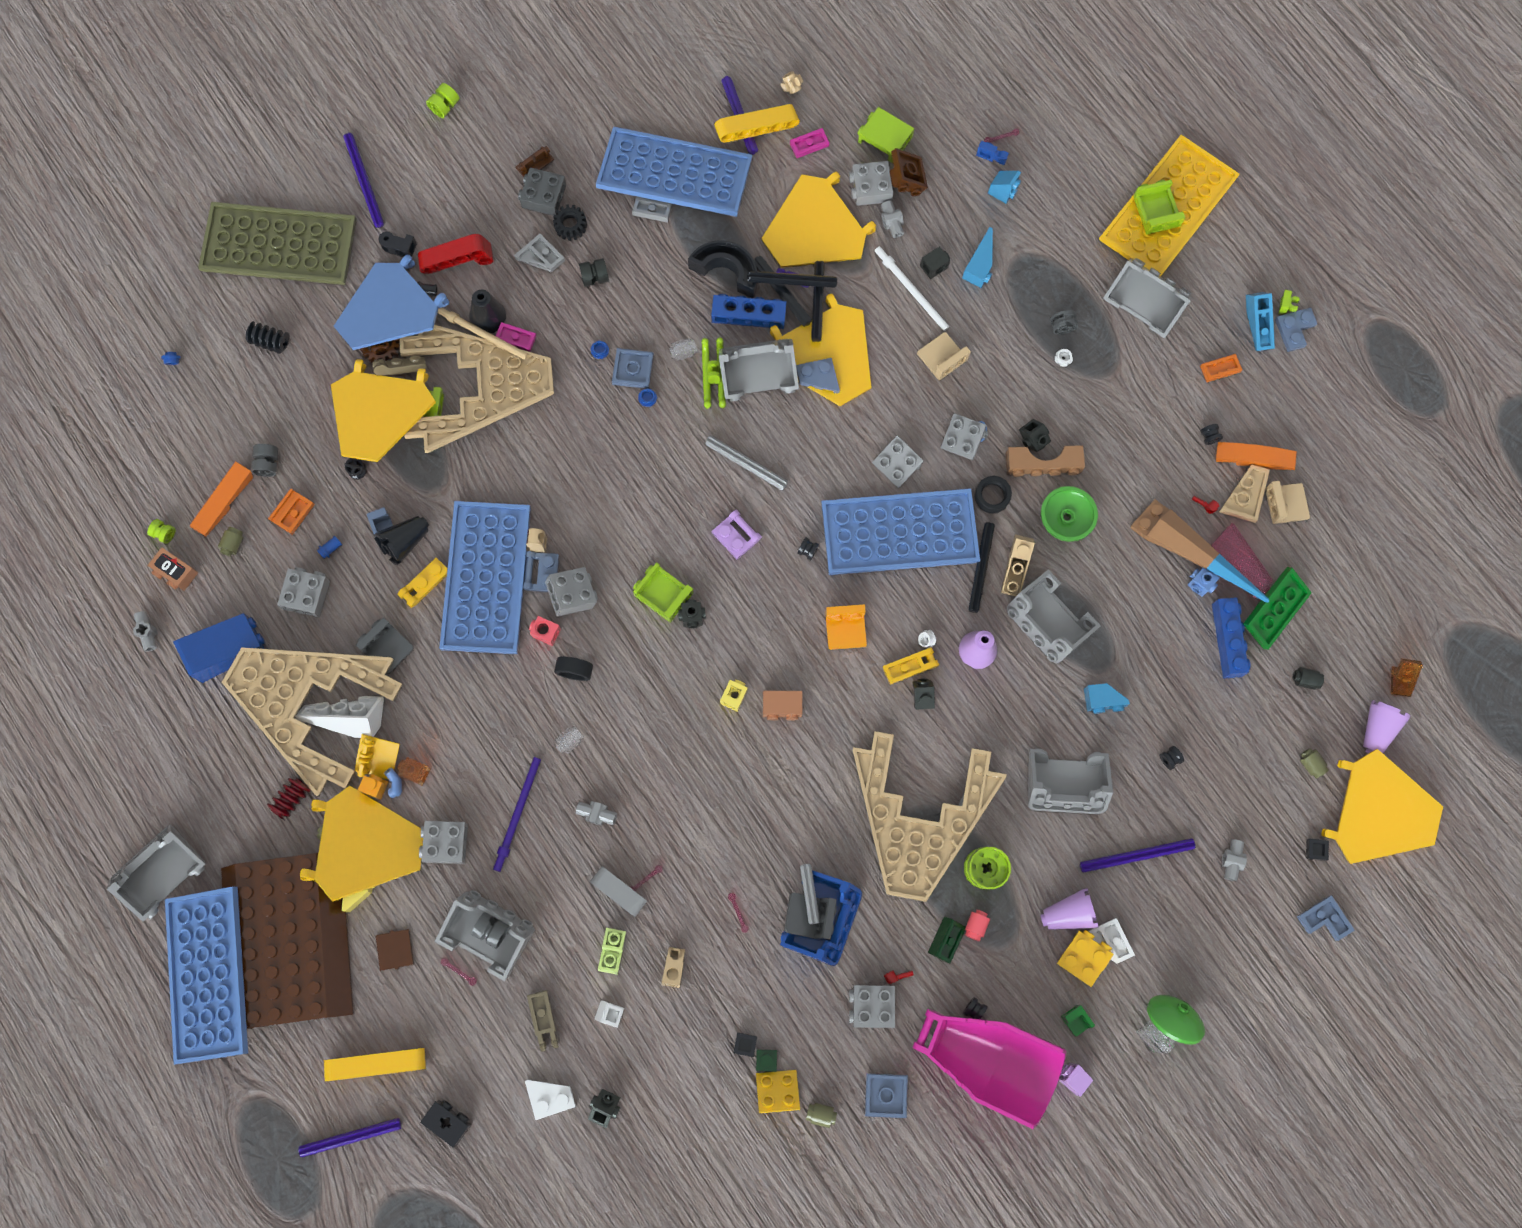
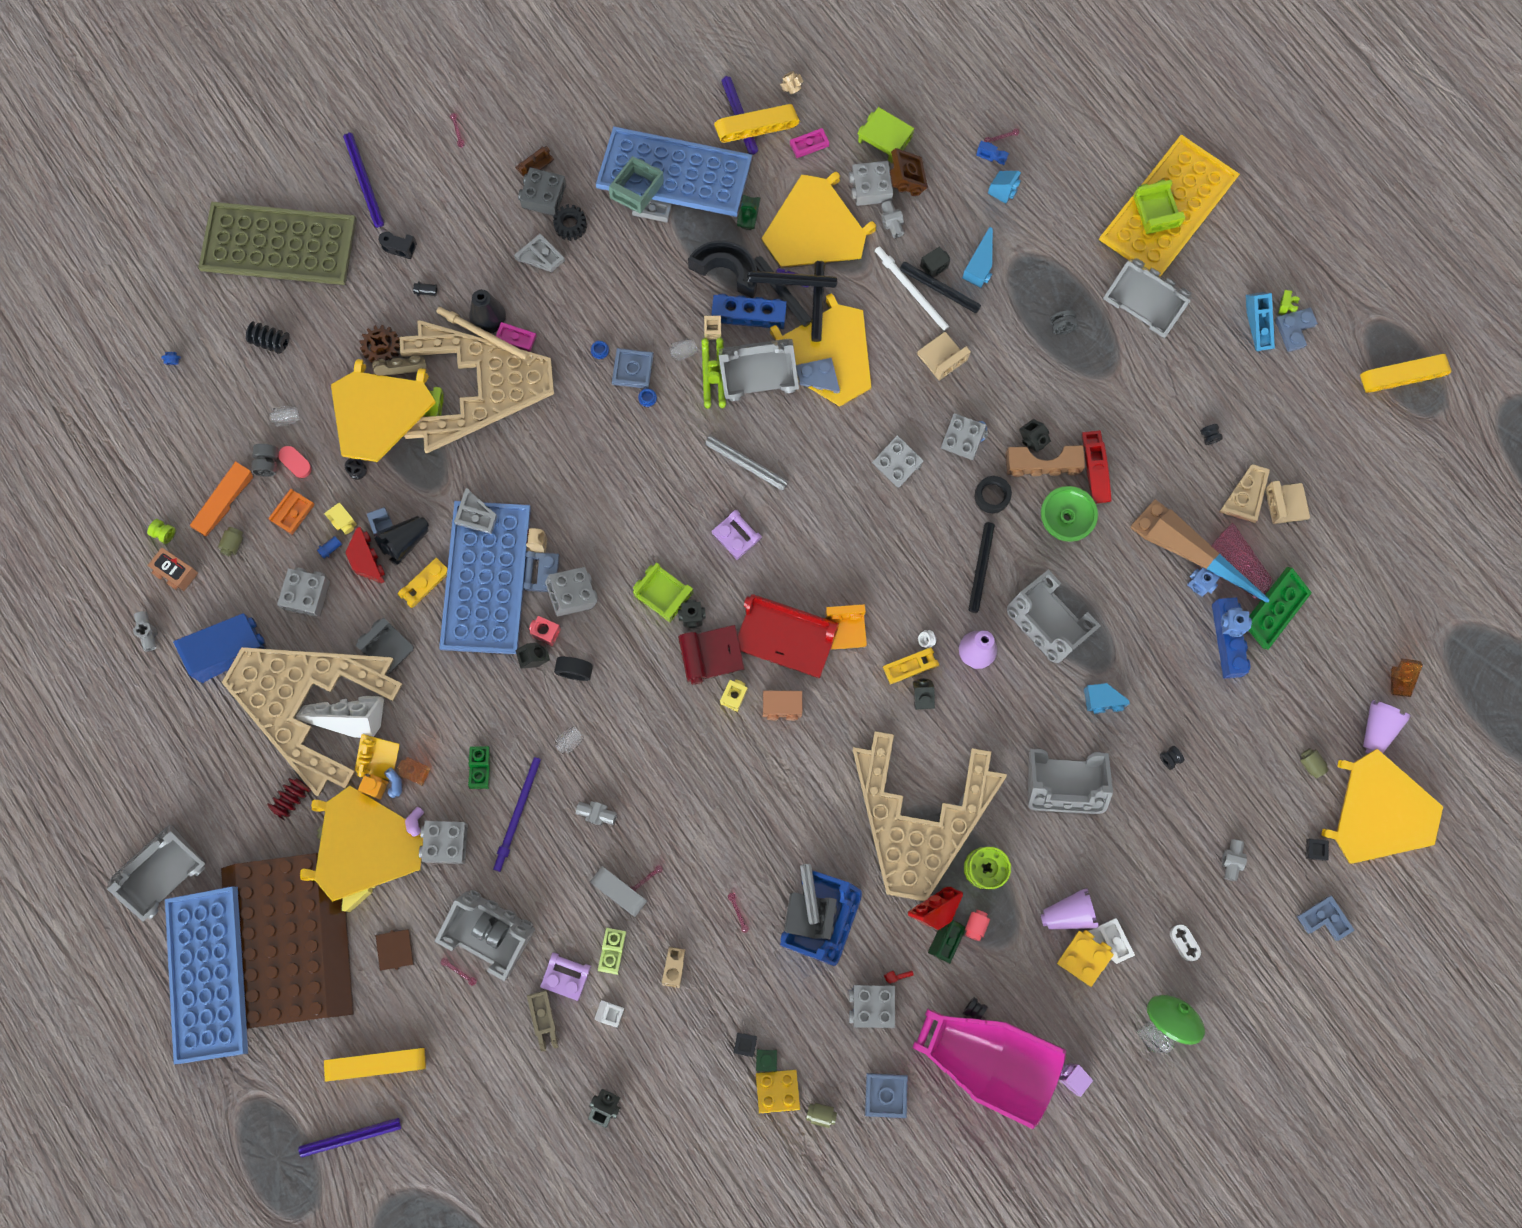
(284, 415): none -> clear brick
(294, 461): none -> coral tile
(341, 519): none -> light yellow brick
(363, 557): none -> red slope
(388, 307): medium blue flag -> none
(412, 822): none -> lavender arm
(434, 1122): black brick -> none
(442, 100): lime wheel -> none
(456, 252): red beam -> none
(460, 142): none -> clear pink hinge
(475, 514): none -> light grey wing
(479, 767): none -> green slope
(532, 655): none -> pearl dark grey brick
(549, 1098): white wing -> none
(563, 983): none -> lavender plate
(594, 272): pearl dark grey wheel -> none
(628, 198): none -> sand green window
(708, 653): none -> dark red door
(712, 327): none -> tan leg
(748, 212): none -> dark green hips
(789, 631): none -> red door
(808, 548): black wheel -> none
(900, 531): medium blue plate -> none
(938, 909): none -> red slope
(940, 287): none -> black axle
(1017, 565): tan slope -> none
(1063, 353): white plate -> none
(1077, 1020): green panel -> none
(1097, 466): none -> red slope
(1137, 855): dark purple axle -> none
(1181, 945): none -> white beam
(1210, 508): red hand -> none
(1221, 368): orange plate -> none
(1230, 624): none -> medium blue brick
(1258, 455): orange slope -> none
(1308, 678): pearl dark grey brick -> none
(1405, 373): none -> yellow beam

